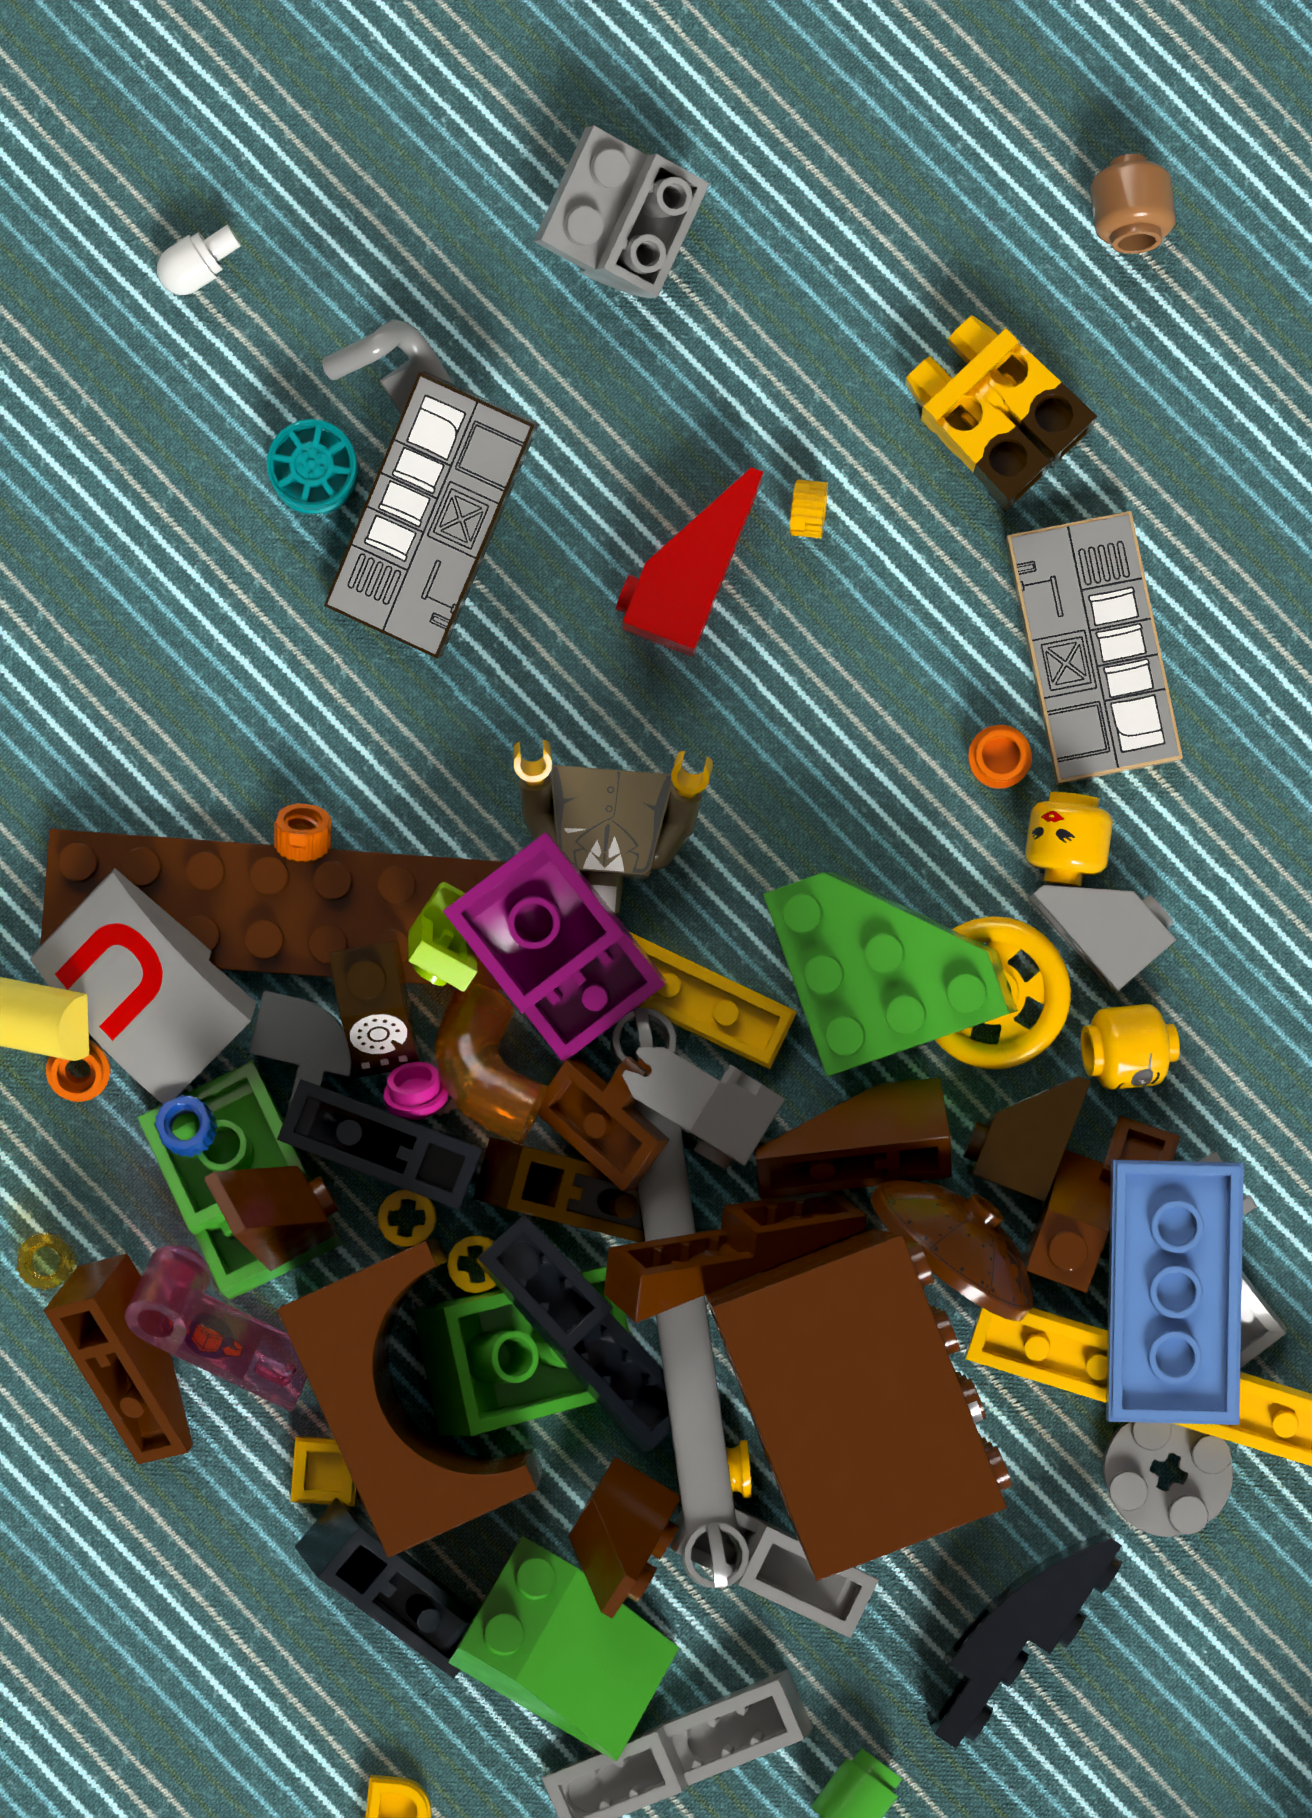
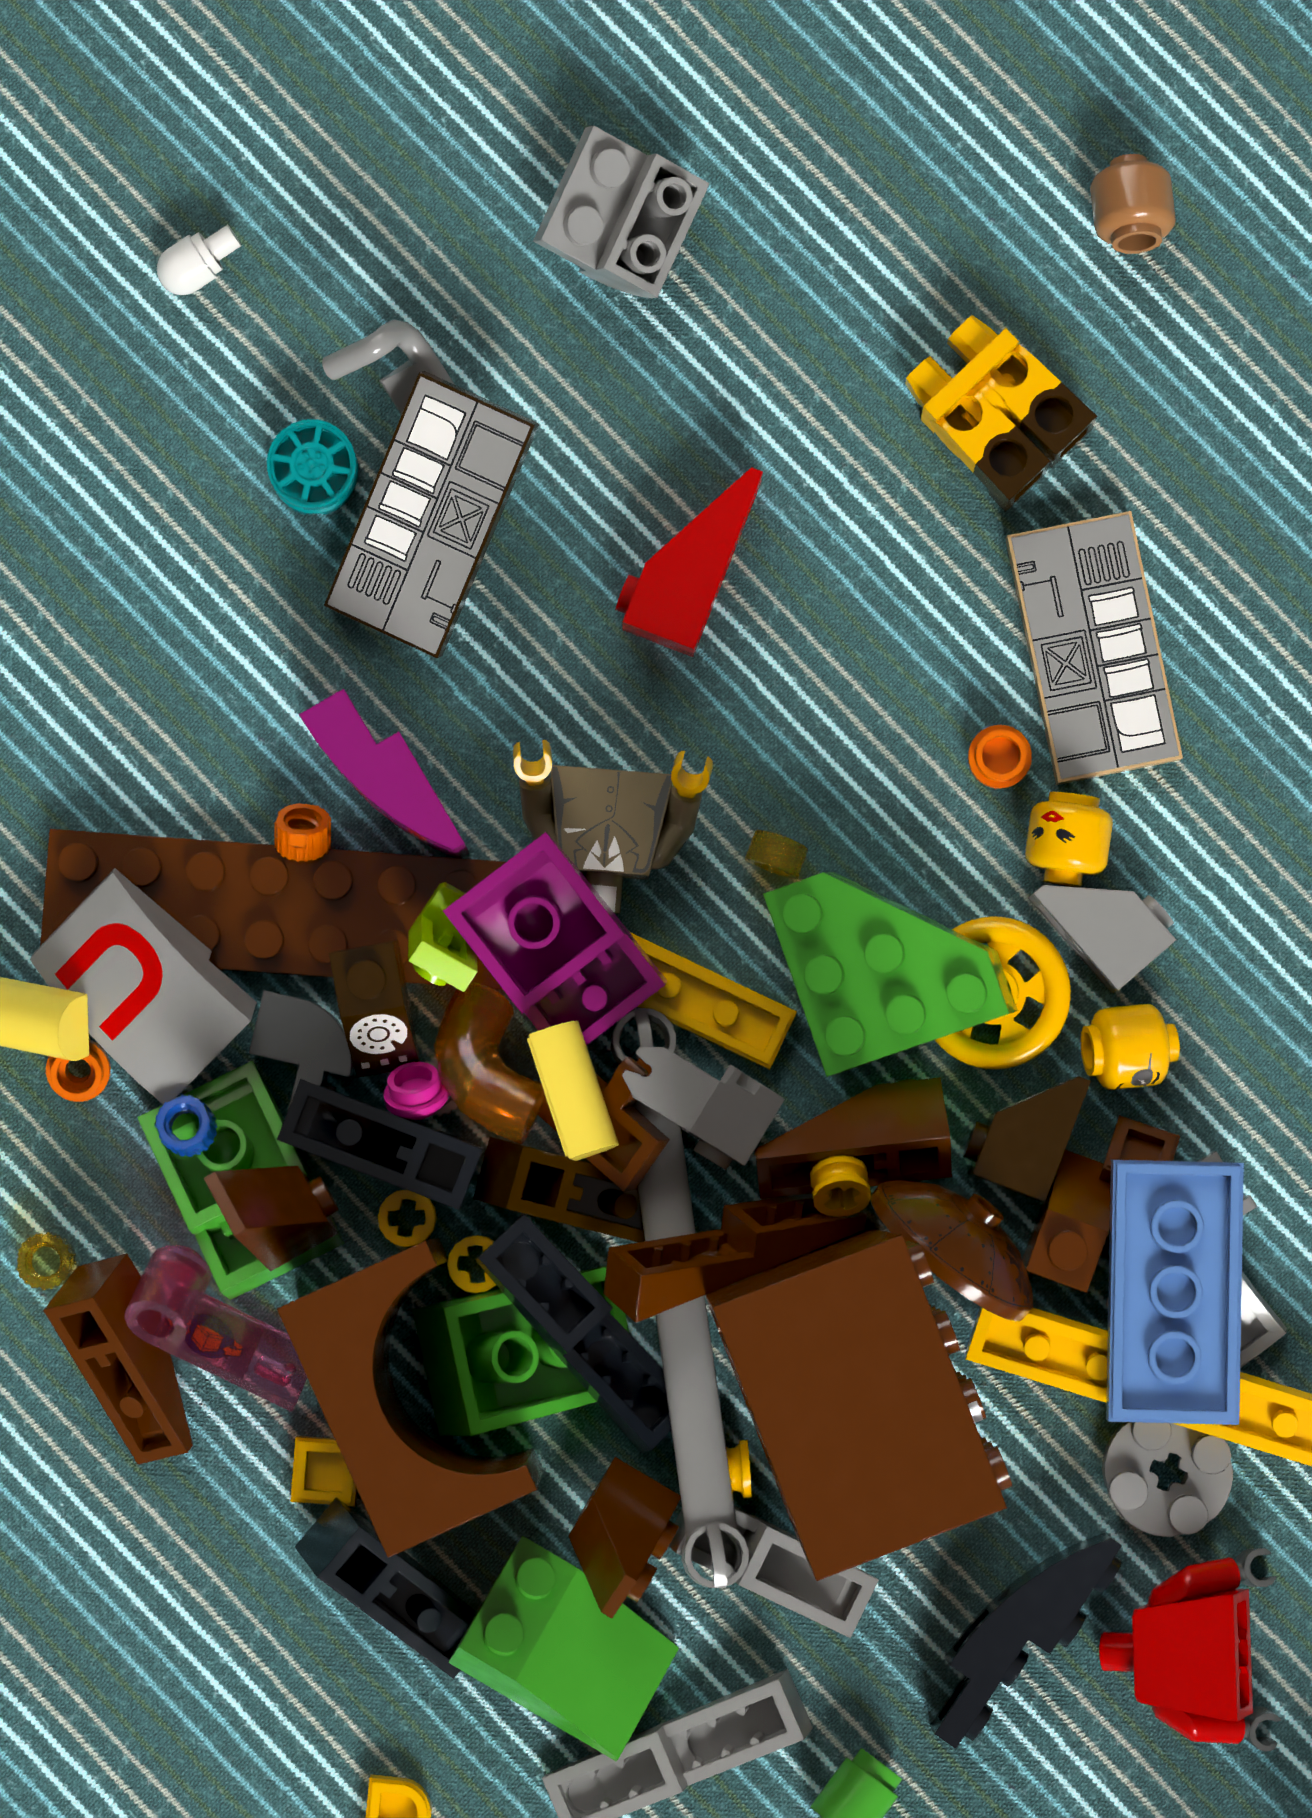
(382, 773): none -> magenta slope
(572, 1090): none -> light yellow brick
(776, 854): none -> clear yellow axle
(808, 508): yellow axle -> none
(840, 1186): none -> yellow bush
(1196, 1652): none -> red torso

